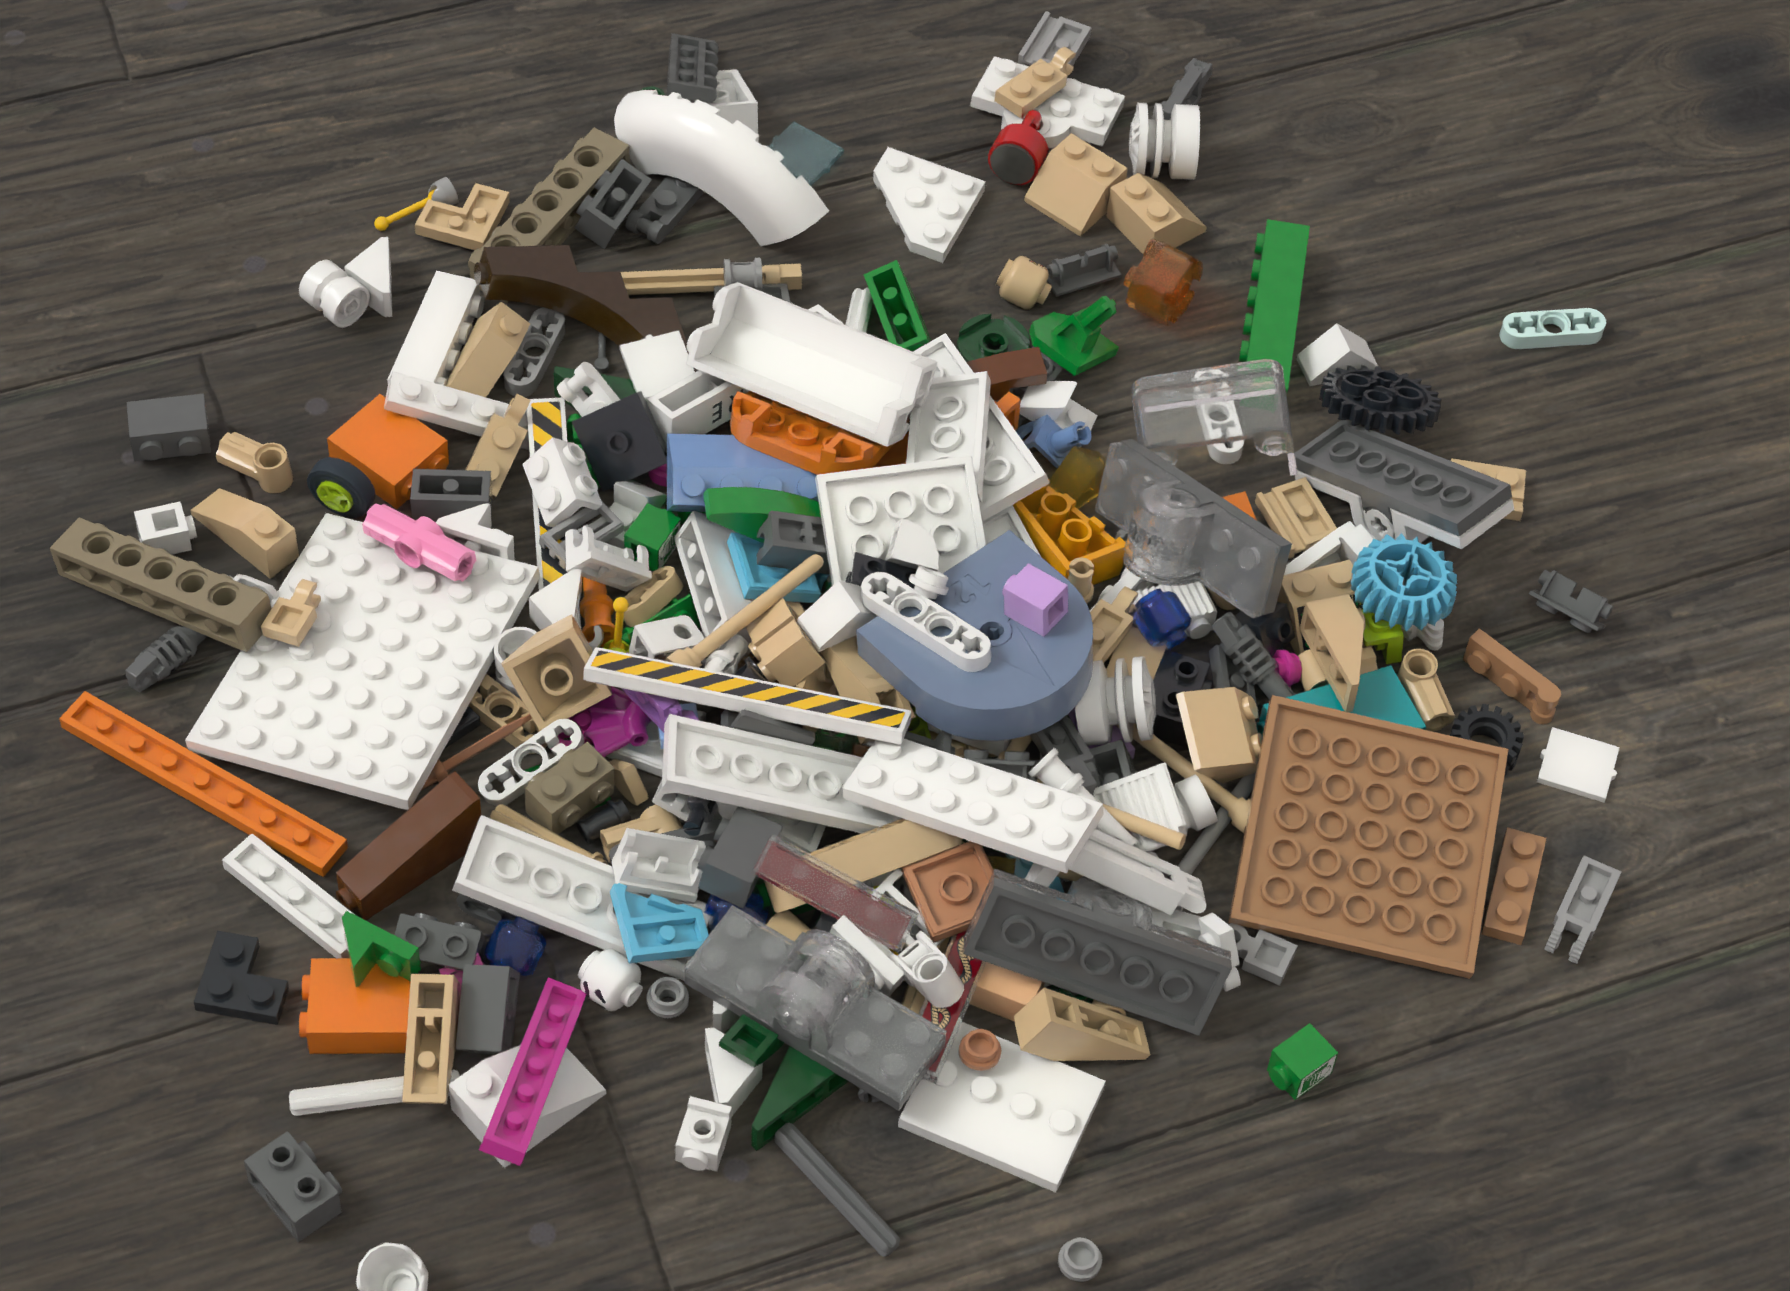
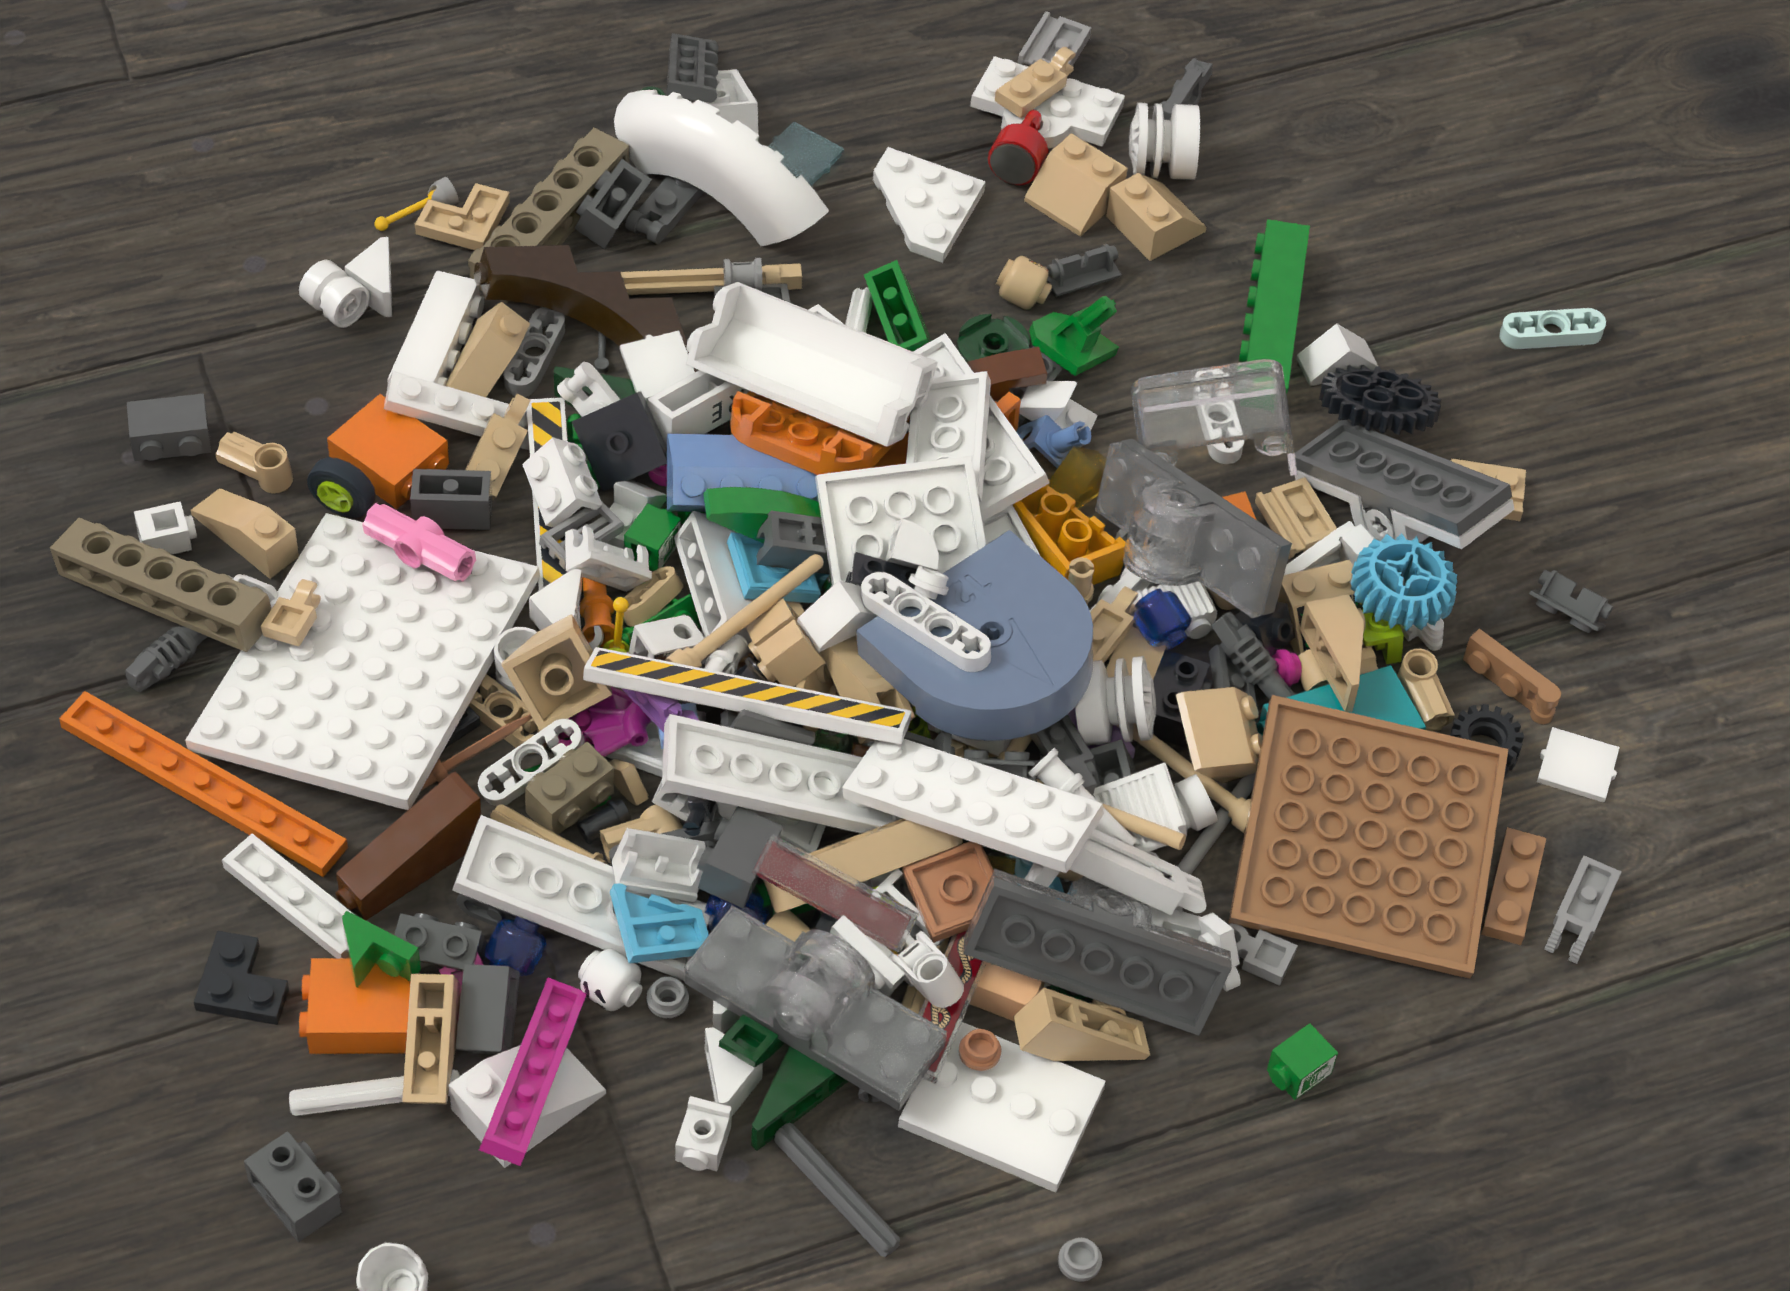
(474, 531): white slope -> none
(1035, 599): lavender brick -> none
(1162, 282): clear orange brick -> none

